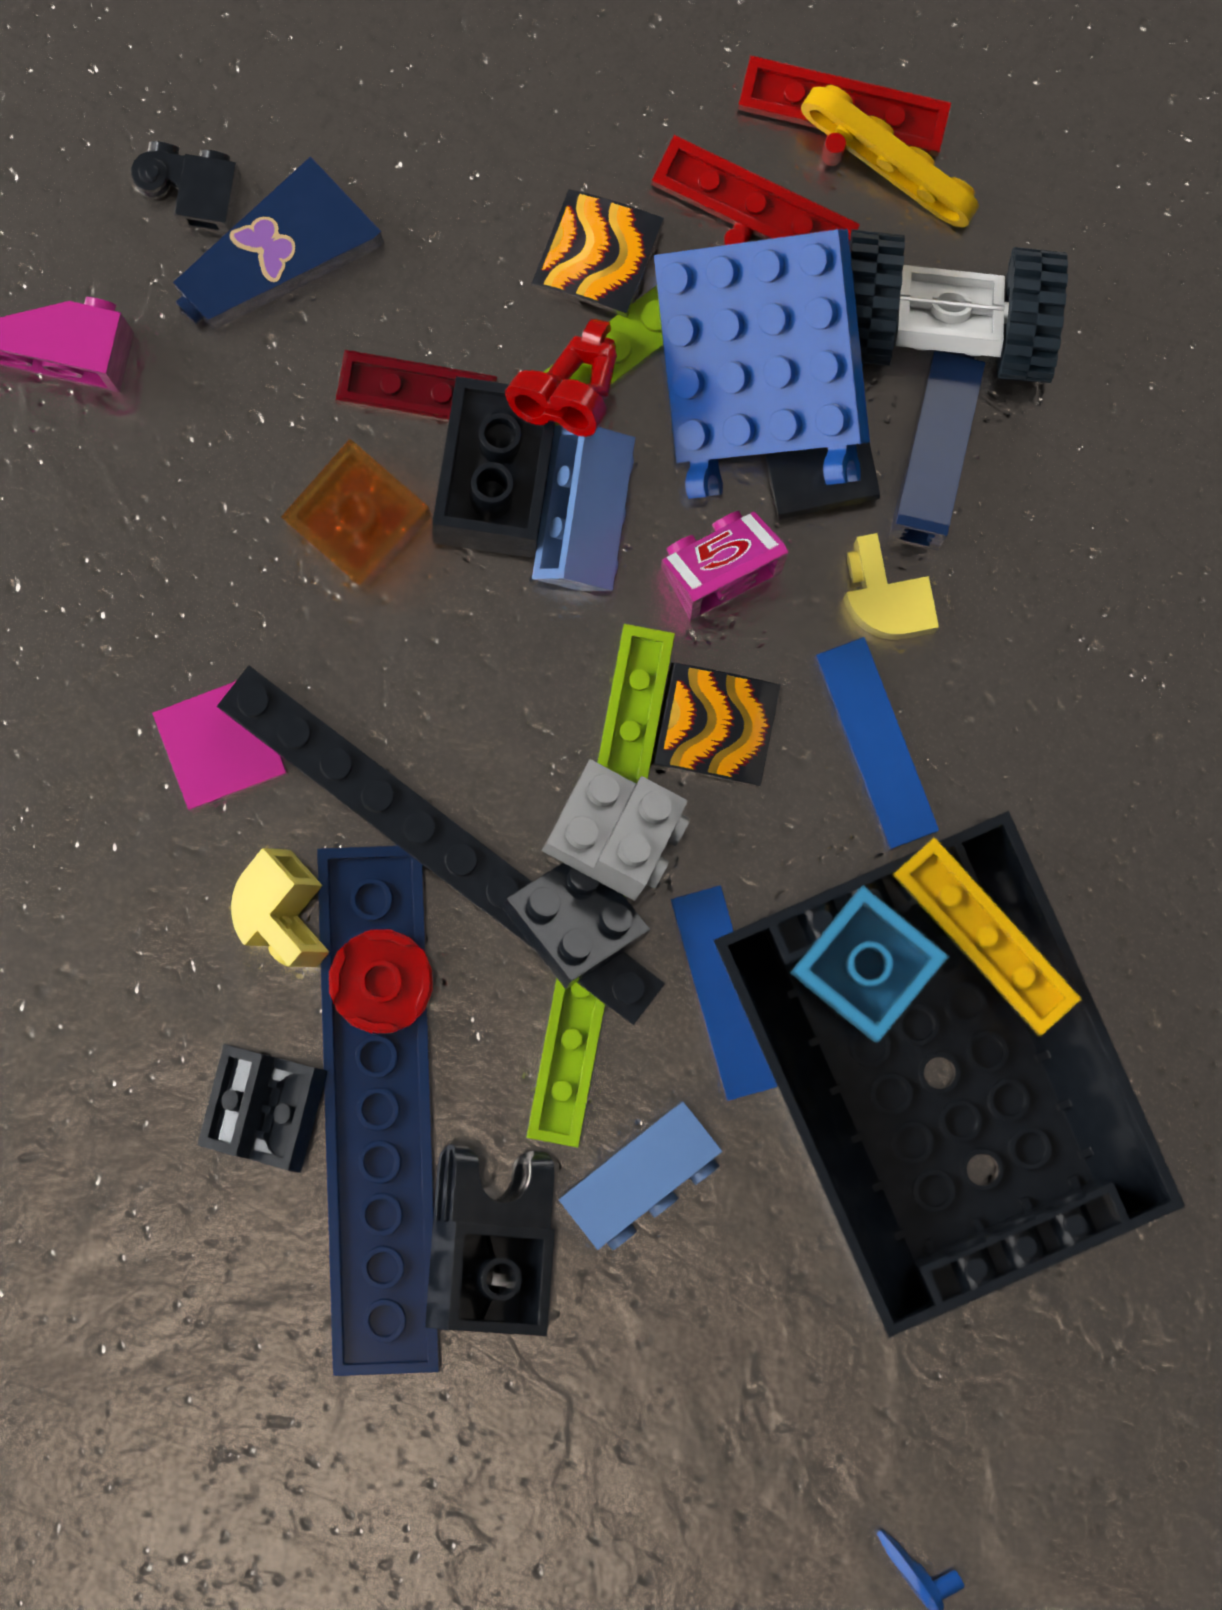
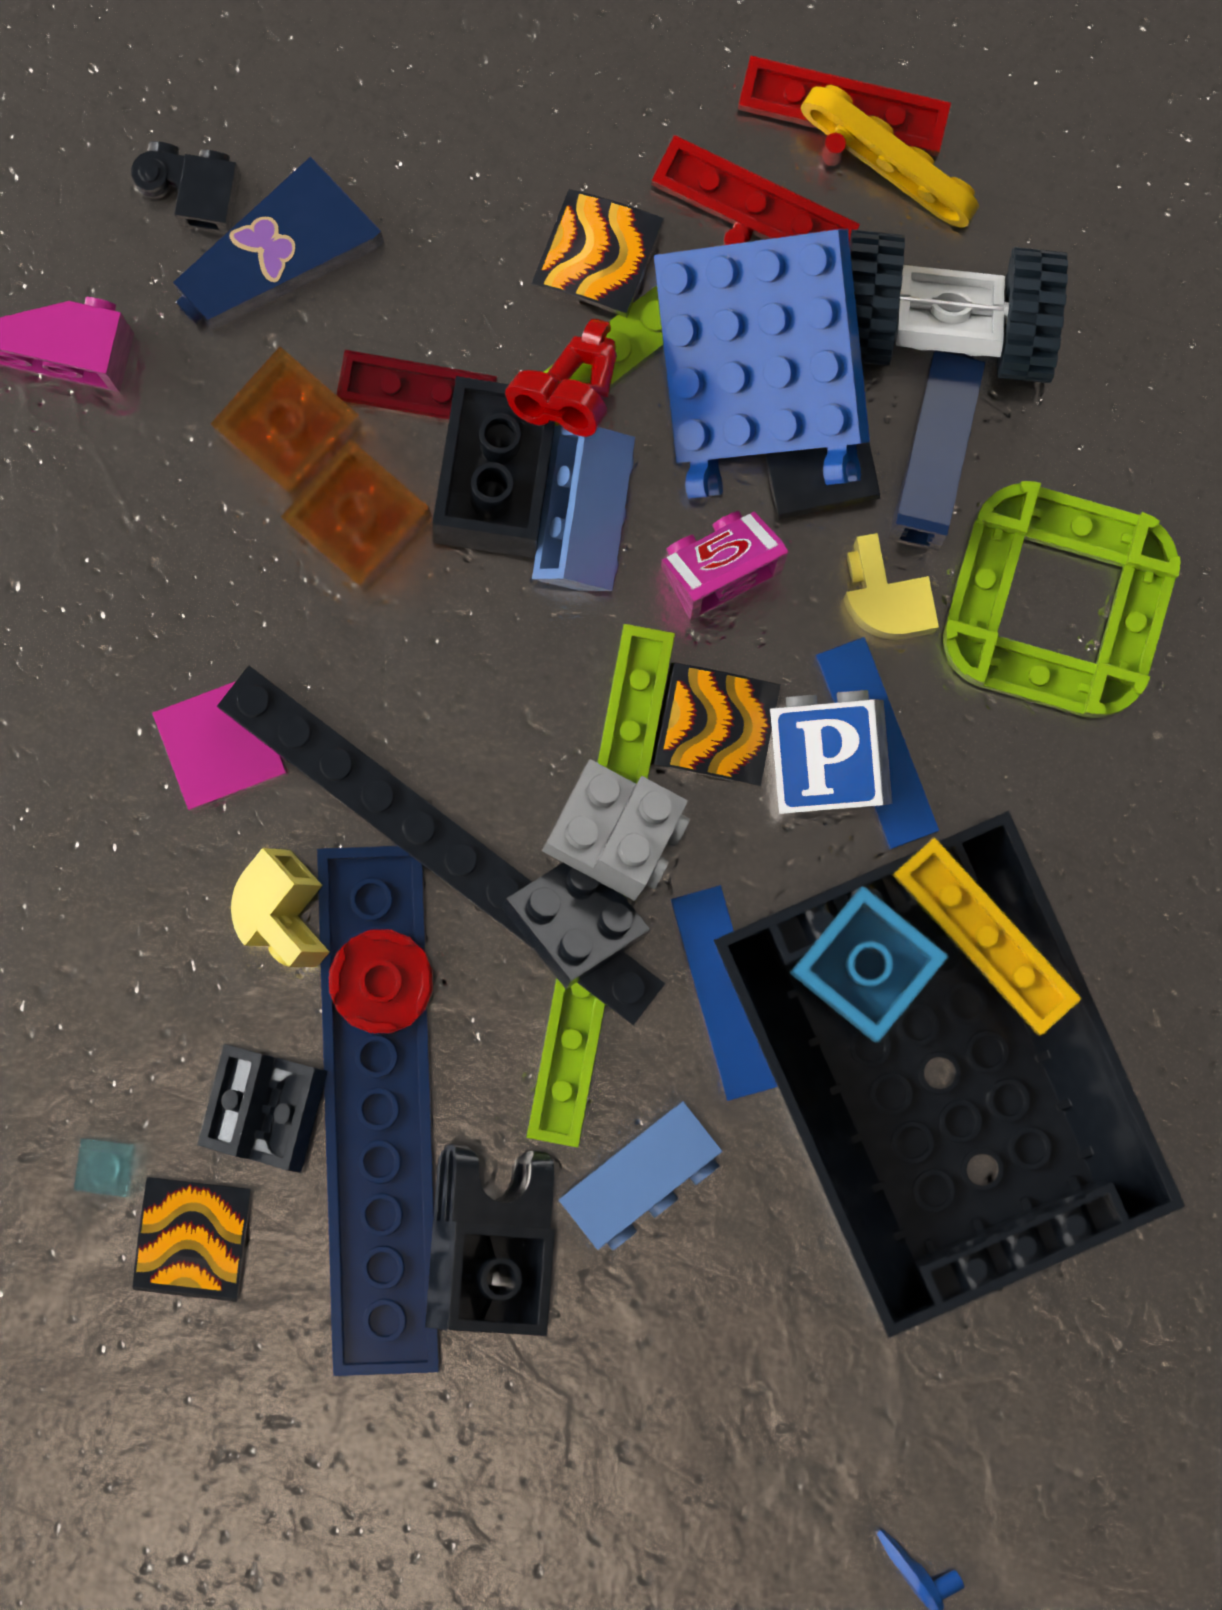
(104, 1167): none -> clear light blue plate
(191, 1239): none -> slope
(286, 423): none -> clear orange brick
(831, 753): none -> piece
(1083, 529): none -> lime plate

